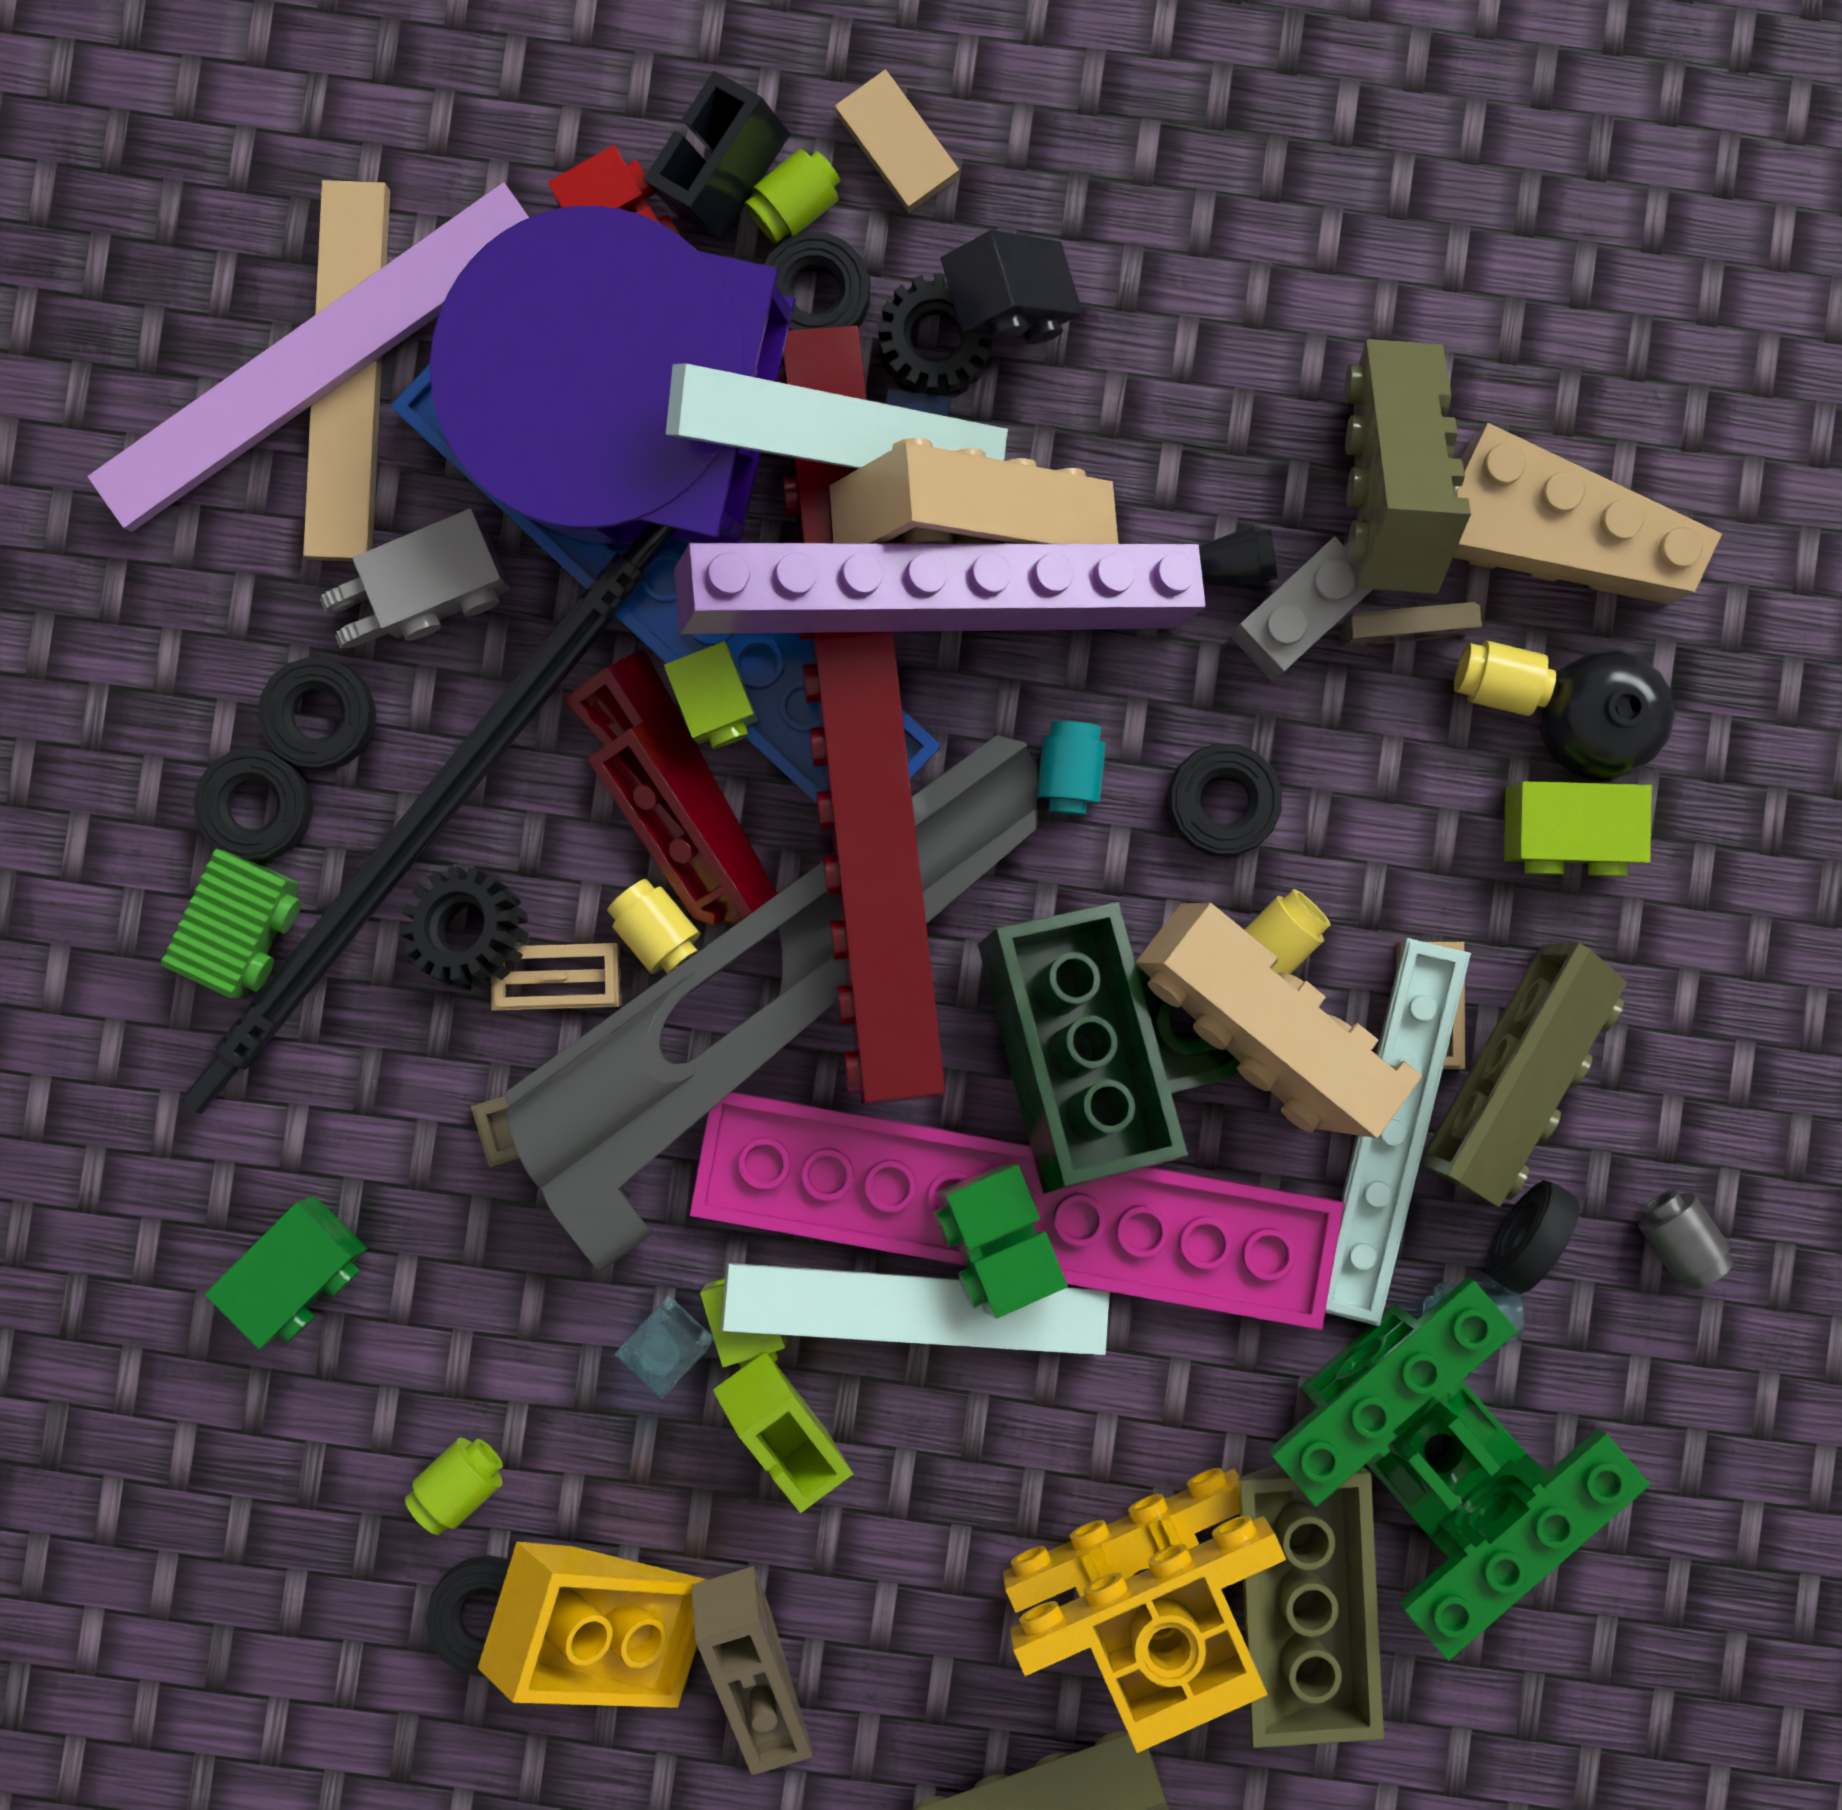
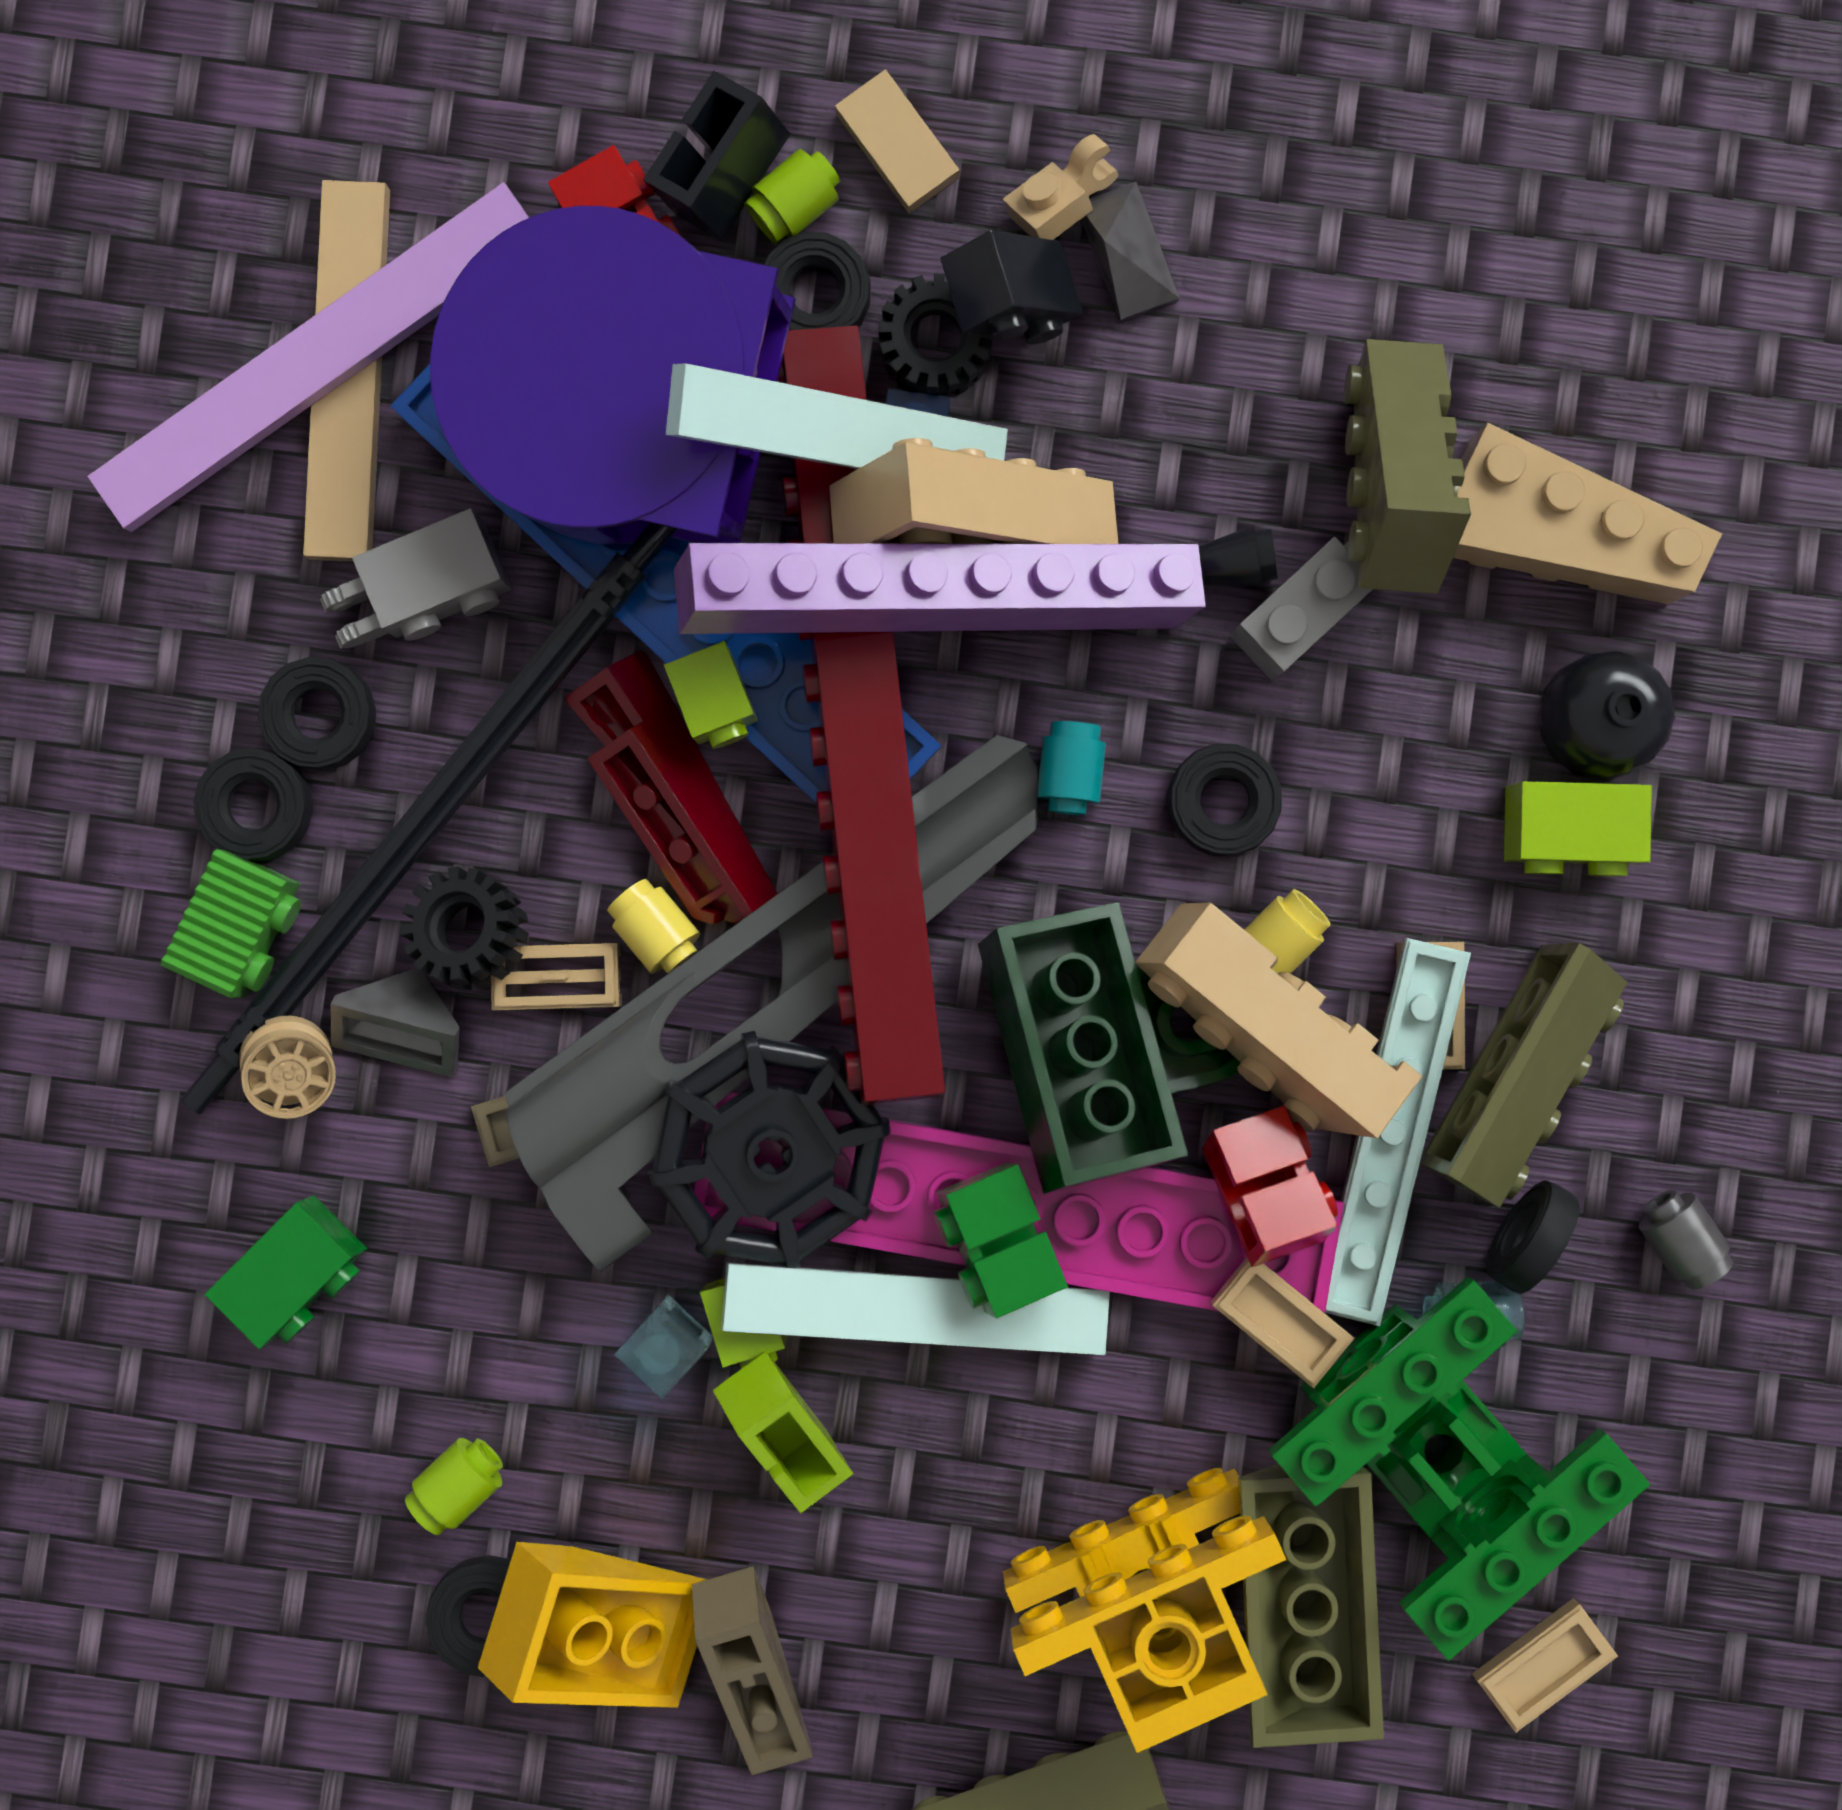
(287, 1065): none -> tan wheel
(398, 1023): none -> flat silver slope
(733, 1143): none -> black plate
(1058, 197): none -> tan plate
(1129, 253): none -> flat silver slope
(1268, 1186): none -> piece
(1282, 1321): none -> tan tile
(1410, 624): dark tan tile -> none
(1504, 677): light yellow brick -> none
(1545, 1665): none -> tan tile

